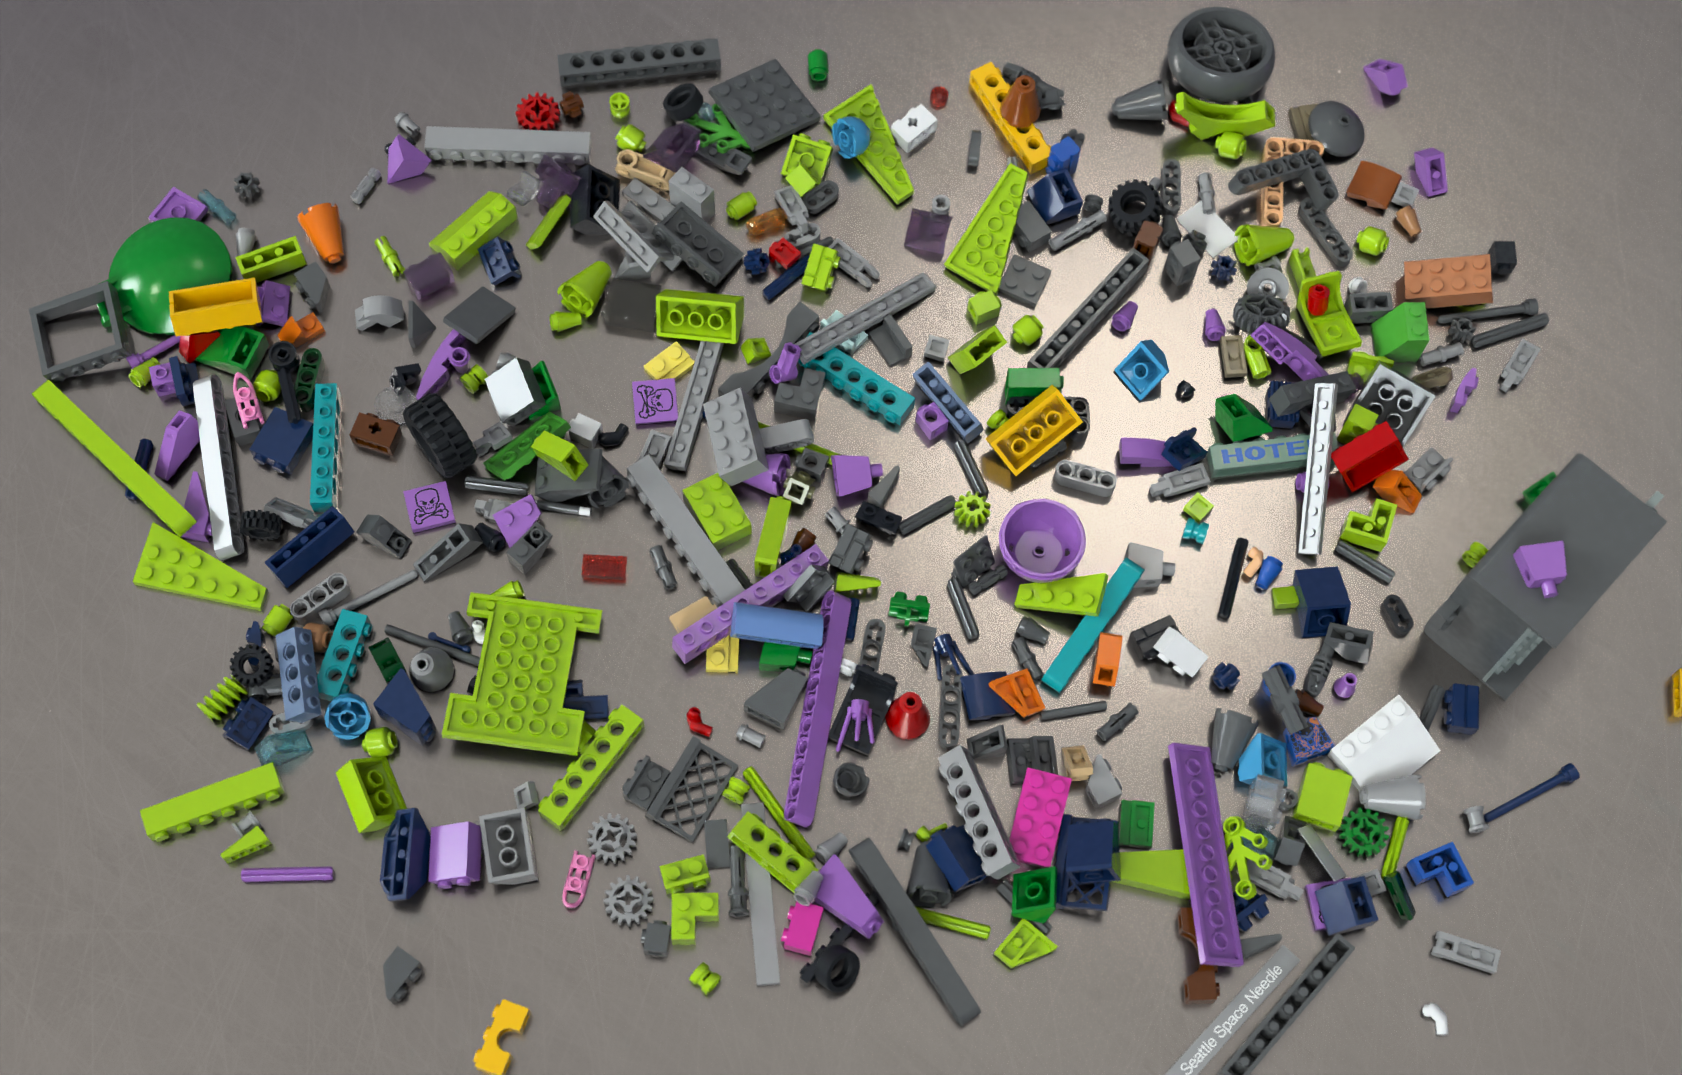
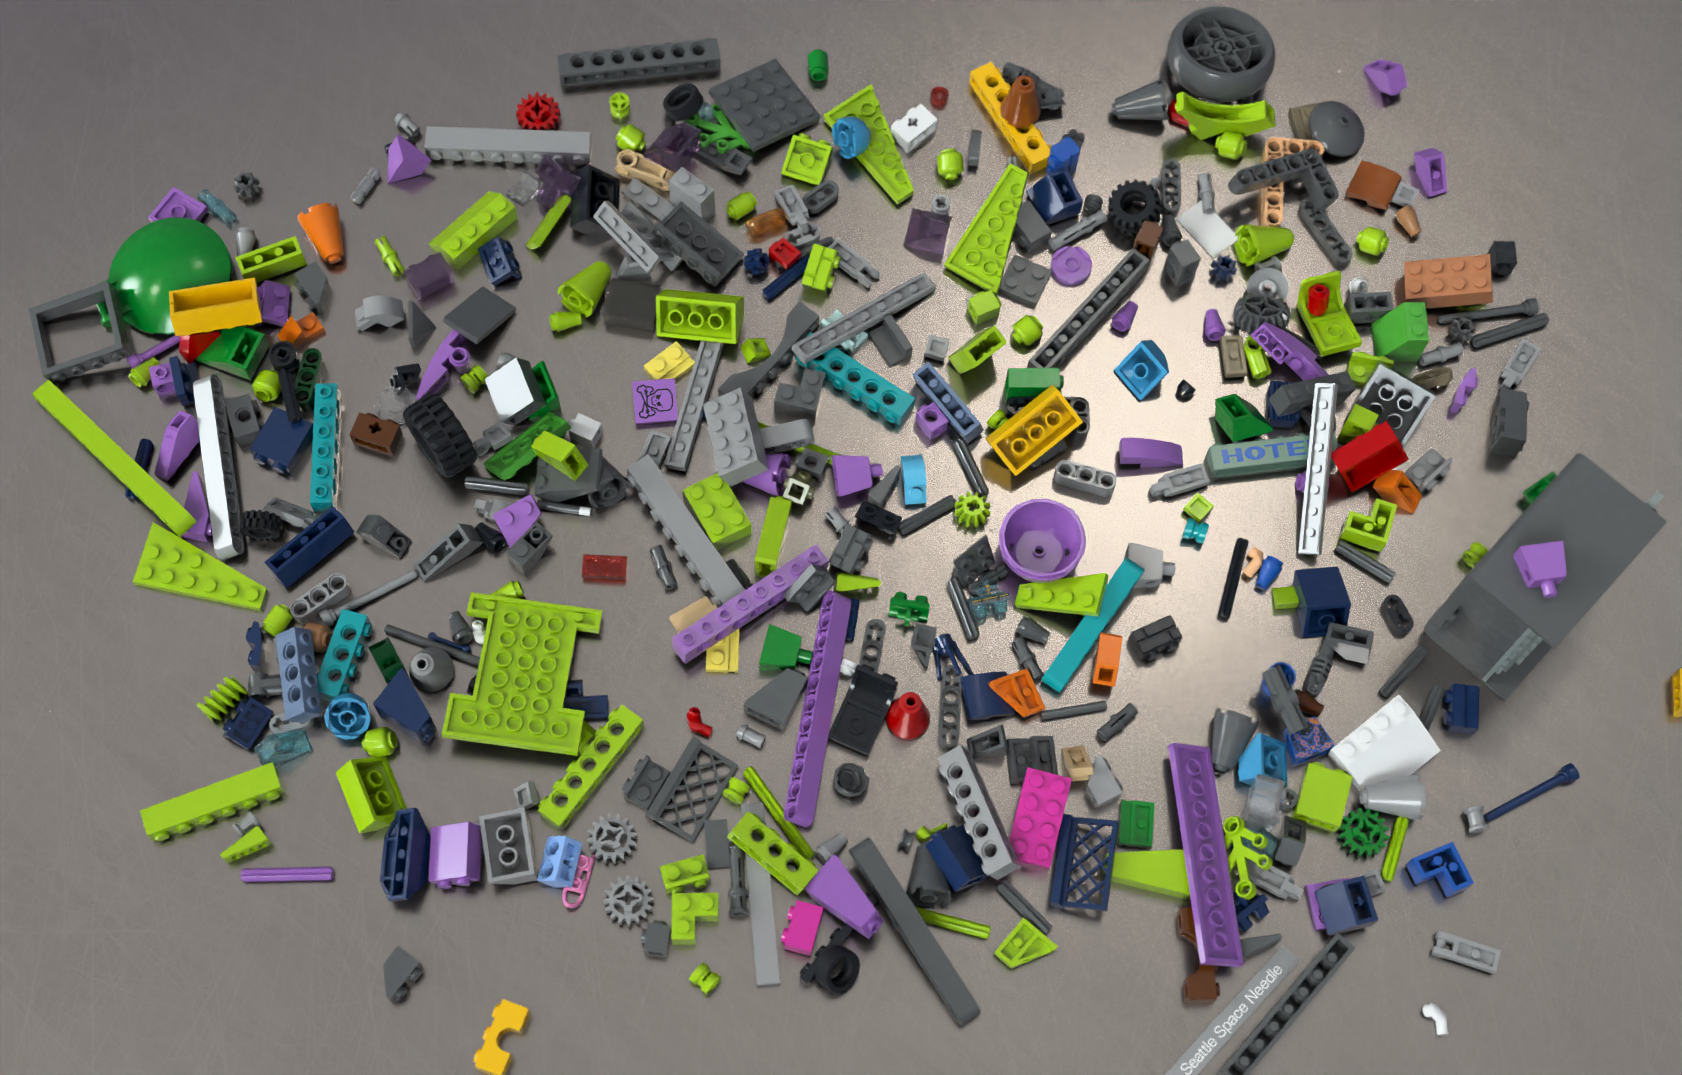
(244, 396): bright pink piece -> none
(251, 652): black tyre -> none
(429, 507): medium lavender tile -> none
(559, 861): none -> light blue brick
(571, 104): reddish brown gear -> none
(613, 438): black arm -> none
(777, 625): medium blue brick -> none
(786, 367): medium lavender piece -> none
(790, 554): clear blue arm -> none
(801, 179): lime brick -> none
(804, 539): reddish brown cone -> none
(808, 889): light grey cone -> none
(859, 711): medium lavender plant -> none
(913, 479): none -> medium azure brick
(950, 164): none -> lime head
(998, 599): none -> clear light blue hips
(1034, 894): green slope -> none
(1071, 265): none -> medium lavender tile
(1093, 852): dark blue slope -> none
(1180, 651): white brick -> none
(1183, 450): dark blue bracket -> none
(1197, 241): dark grey gear -> none
(1226, 676): dark blue gear -> none
(1301, 265): lime hinge -> none
(1322, 852): white sticker -> none
(1345, 685): medium lavender cone -> none
(1358, 381): plate -> none
(1400, 895): dark green slope -> none
(1403, 671): none -> dark grey axle
(1509, 423): none -> dark grey wedge

